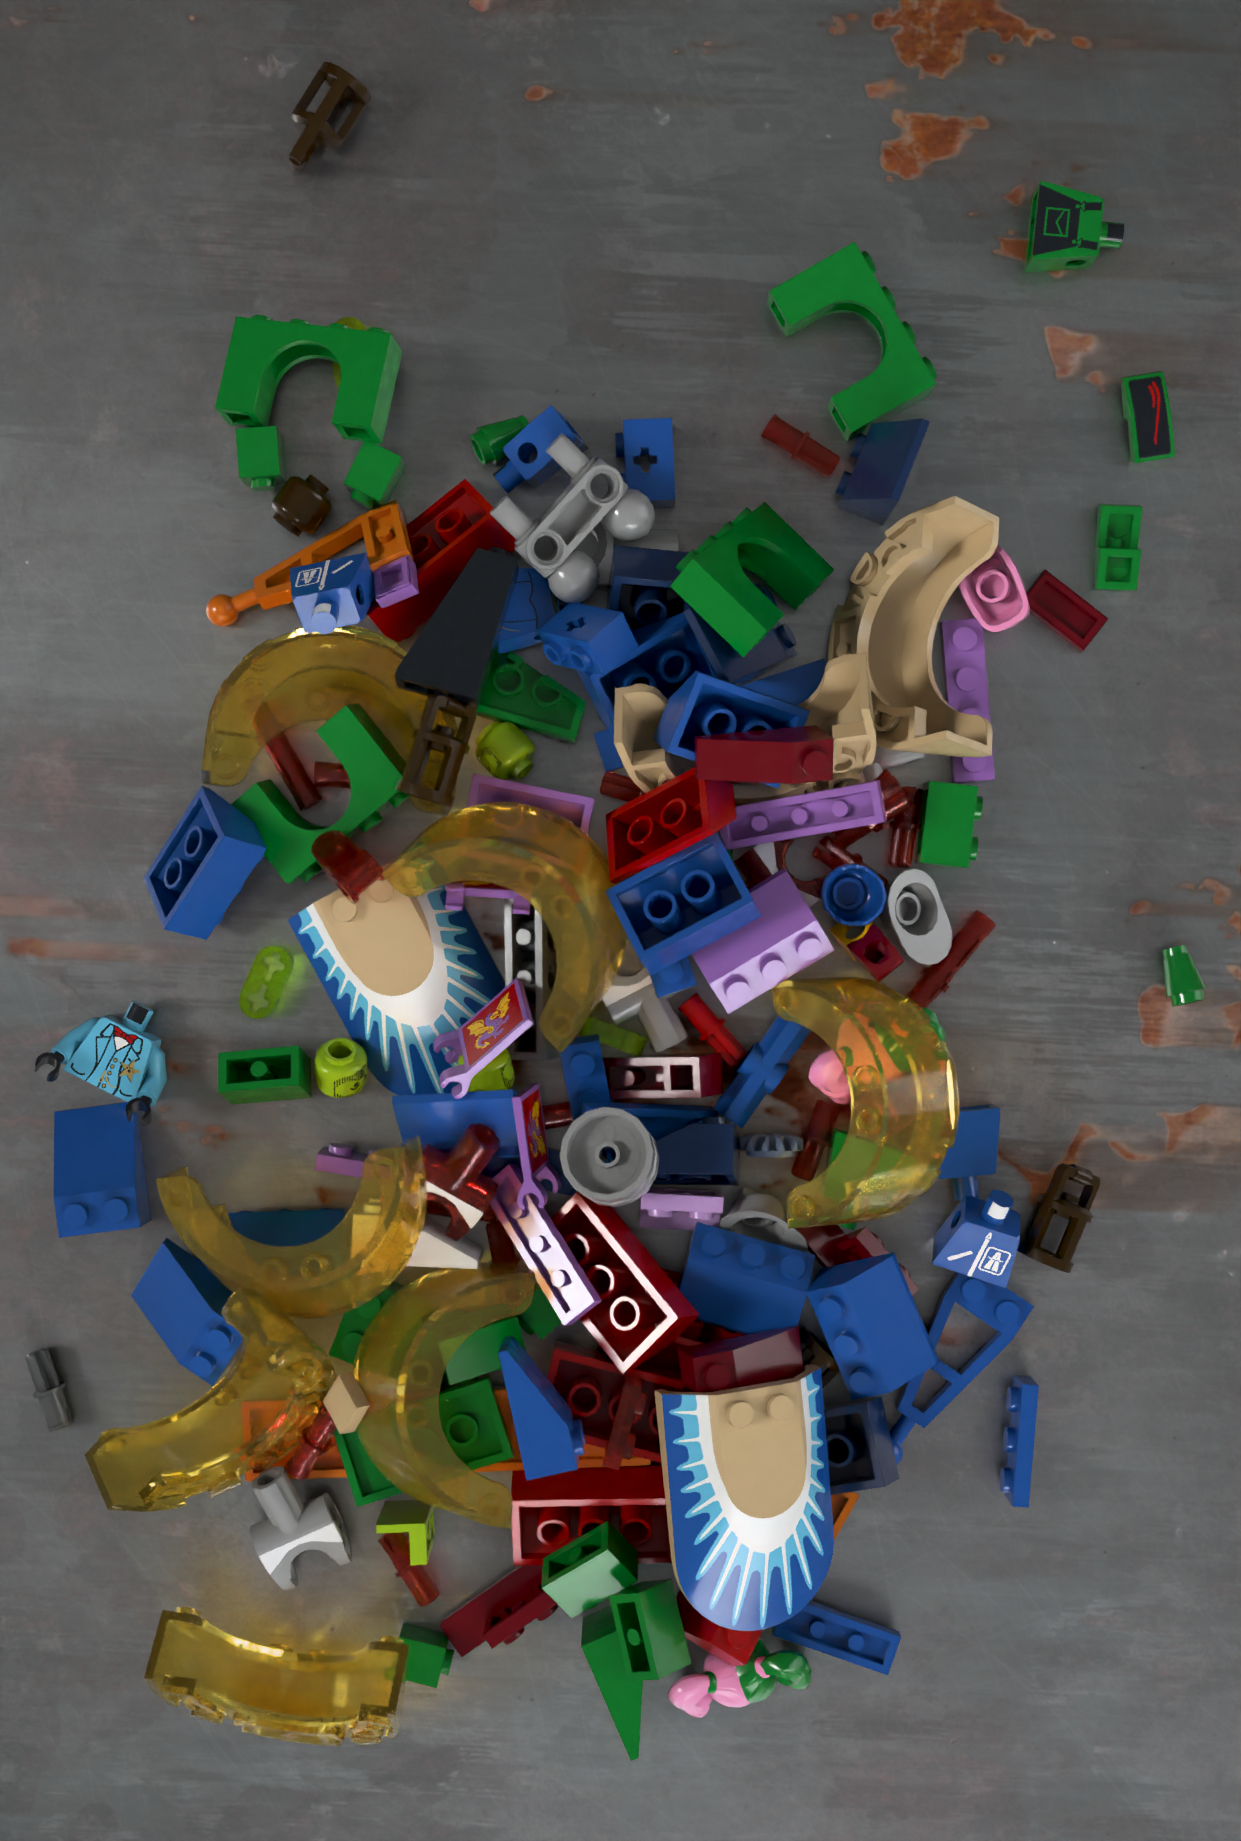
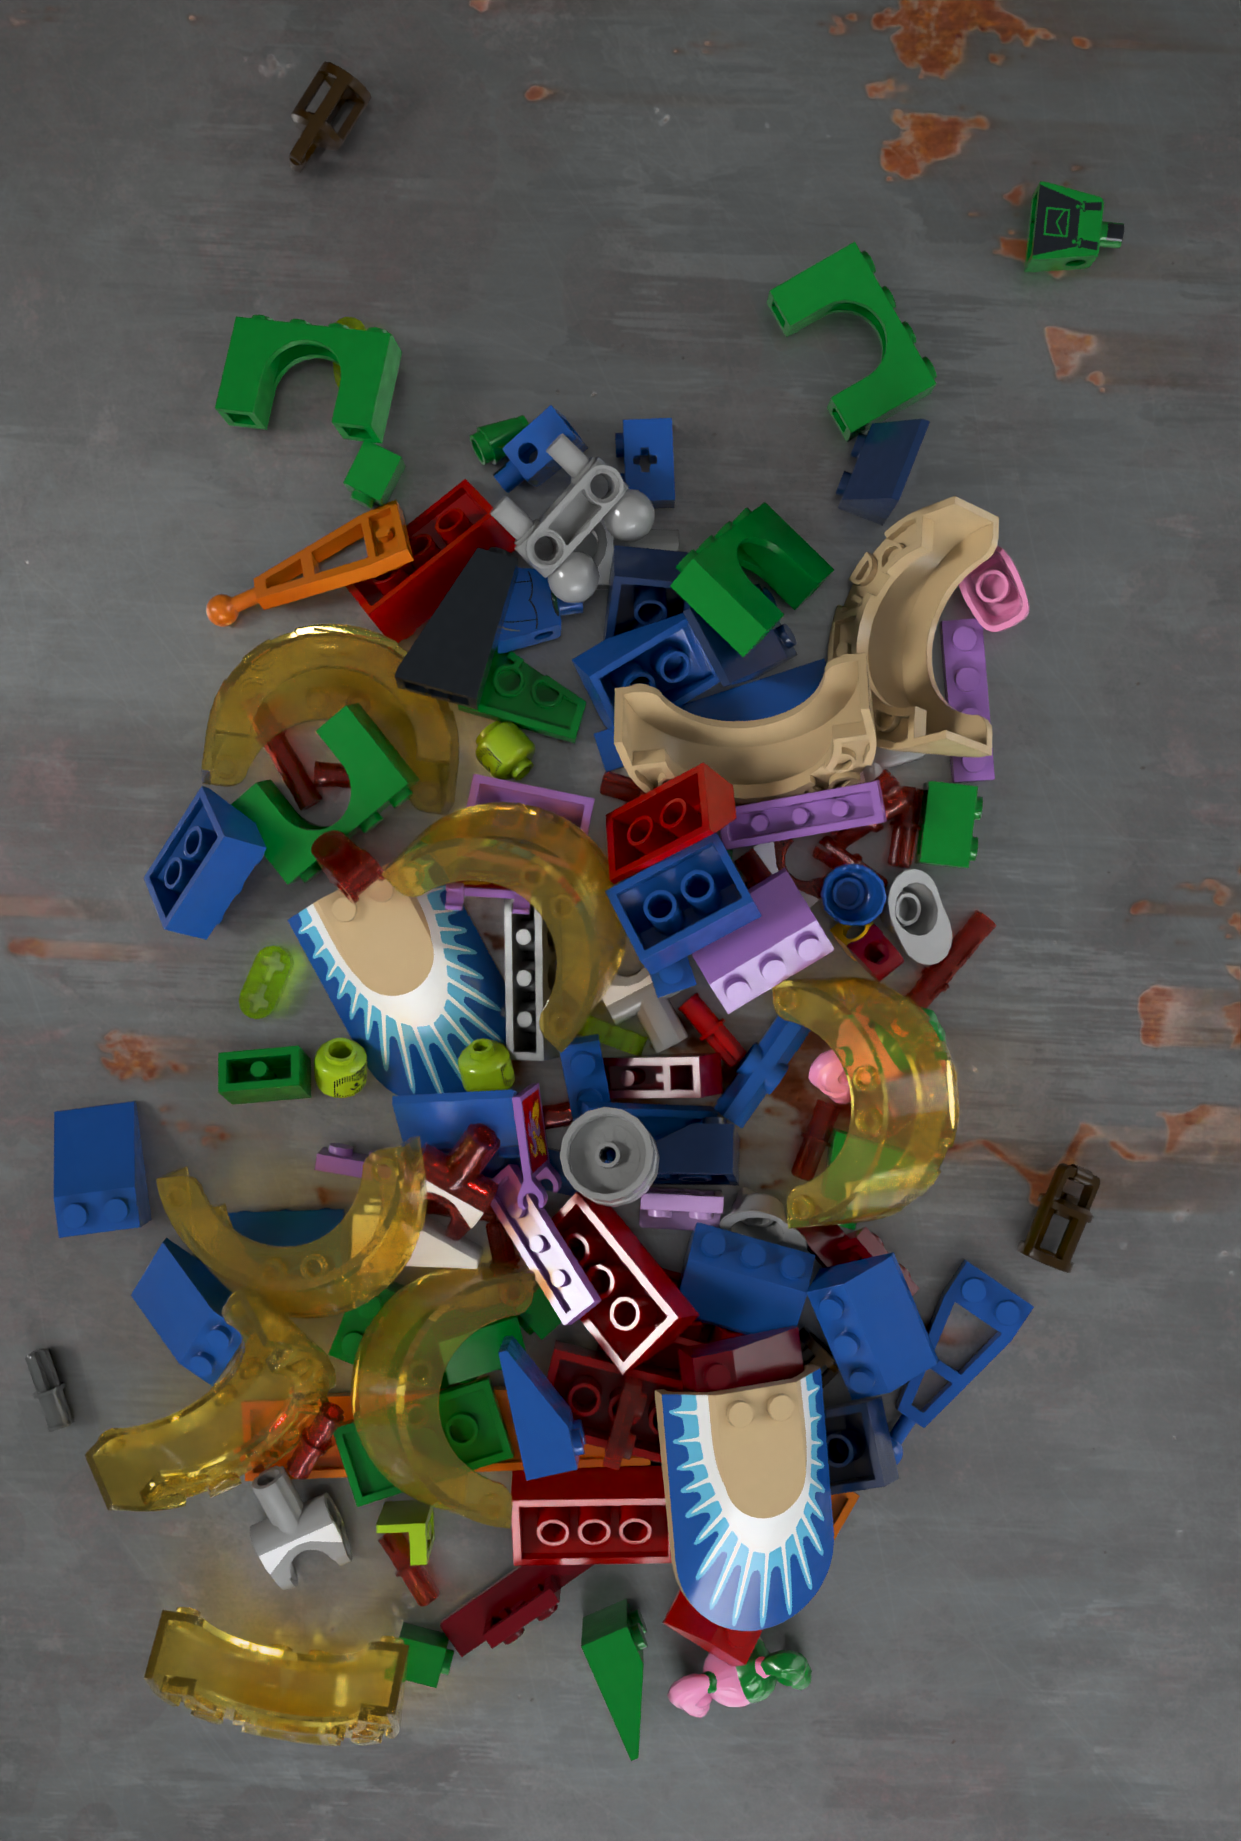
(115, 1058): medium azure torso -> none
(261, 457): green brick -> none
(301, 505): dark brown head -> none
(332, 592): blue torso -> none
(346, 1403): tan tile -> none
(395, 581): medium lavender tile -> none
(440, 740): dark brown piece -> none
(484, 1036): medium lavender flag -> none
(587, 638): blue brick -> none
(590, 1569): green brick -> none
(650, 1630): green brick -> none
(715, 707): blue slope -> none
(766, 756): dark red slope -> none
(770, 1145): sand blue gear -> none
(800, 446): clear red axle -> none
(841, 1636): blue plate -> none
(973, 1149): blue torso -> none
(980, 1238): blue torso -> none
(1019, 1440): blue plate -> none
(1064, 611): dark red tile -> none
(1117, 546): green slope -> none
(1148, 417): slope -> none
(1181, 977): green cone -> none

